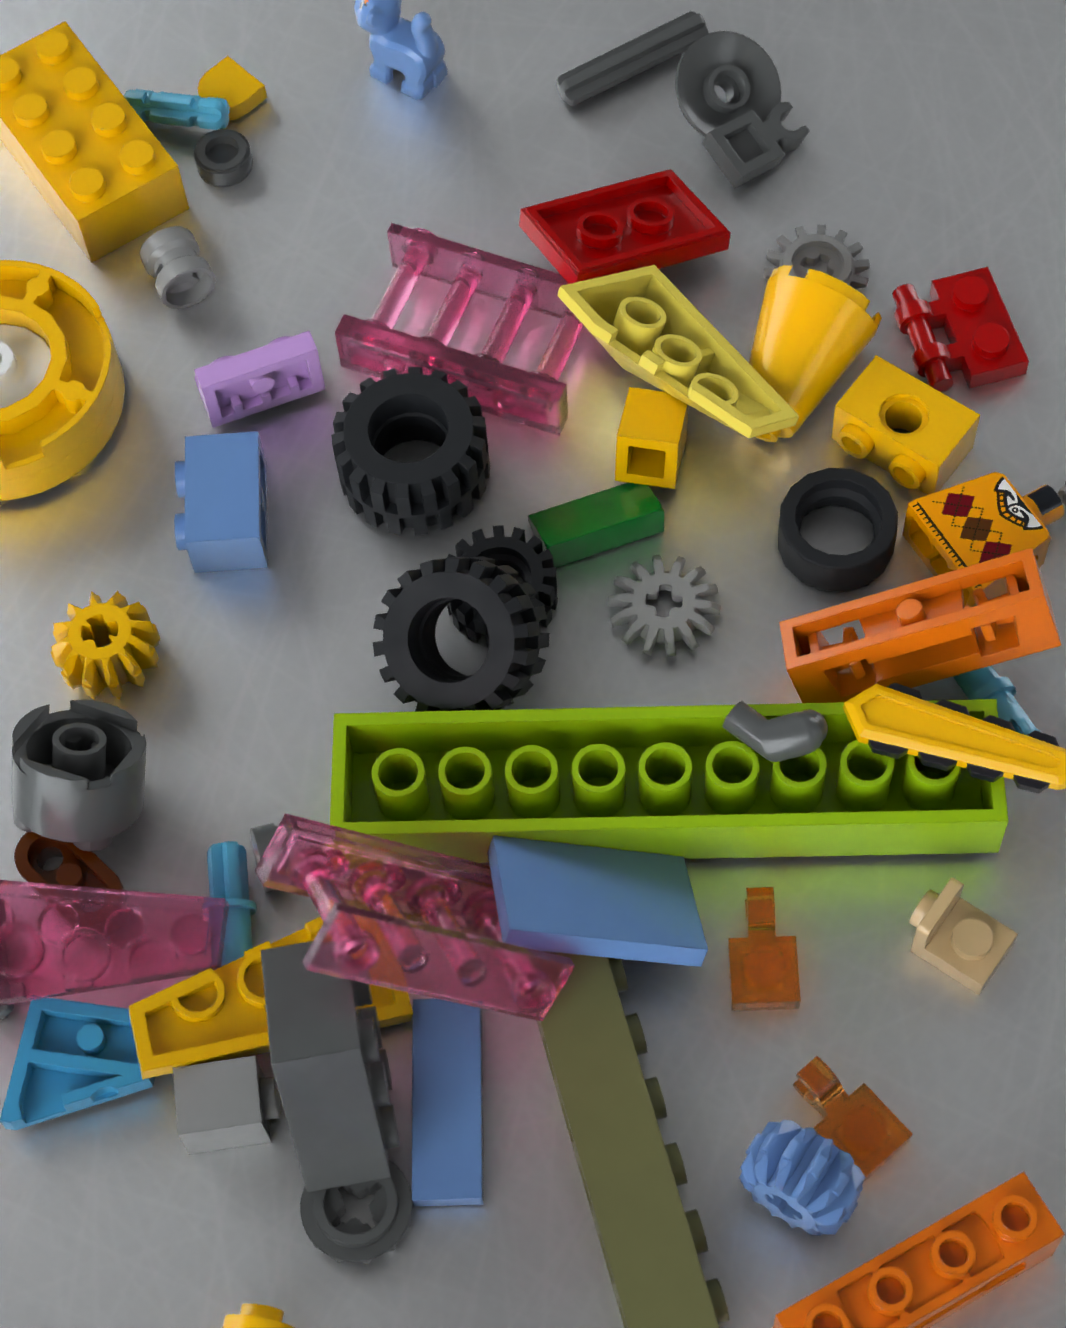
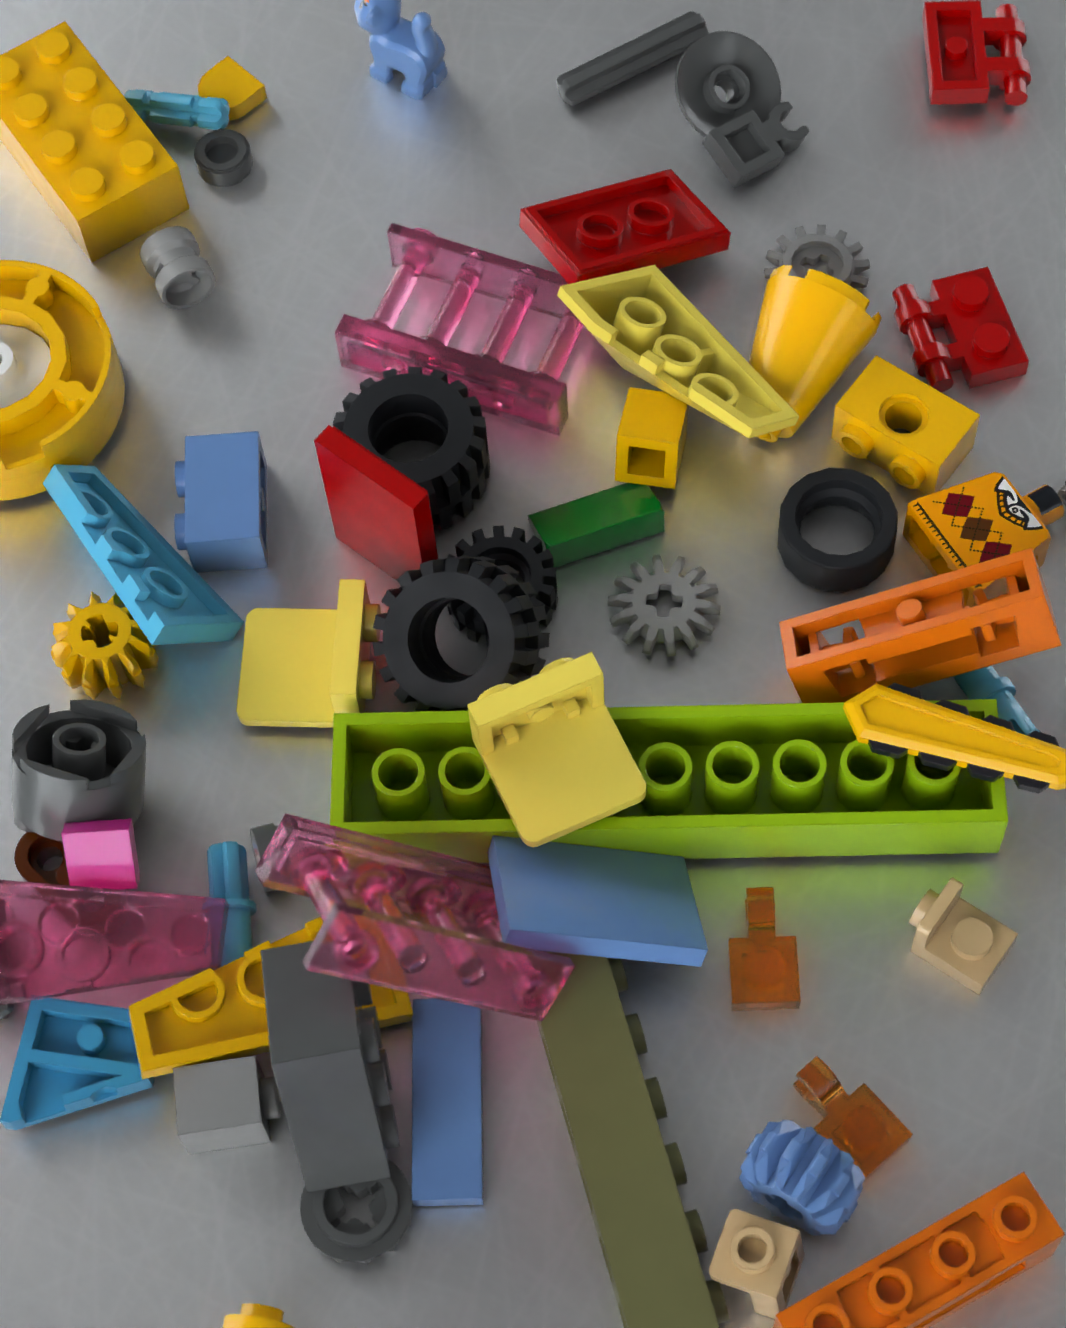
(101, 854): none -> dark pink tile
(145, 571): none -> medium azure wing
(260, 378): lavender bracket -> none
(308, 662): none -> light yellow bracket
(375, 505): none -> red tile
(555, 750): none -> light yellow bracket
(759, 1260): none -> tan bracket
(778, 737): dark grey arm -> none
(957, 53): none -> red plate

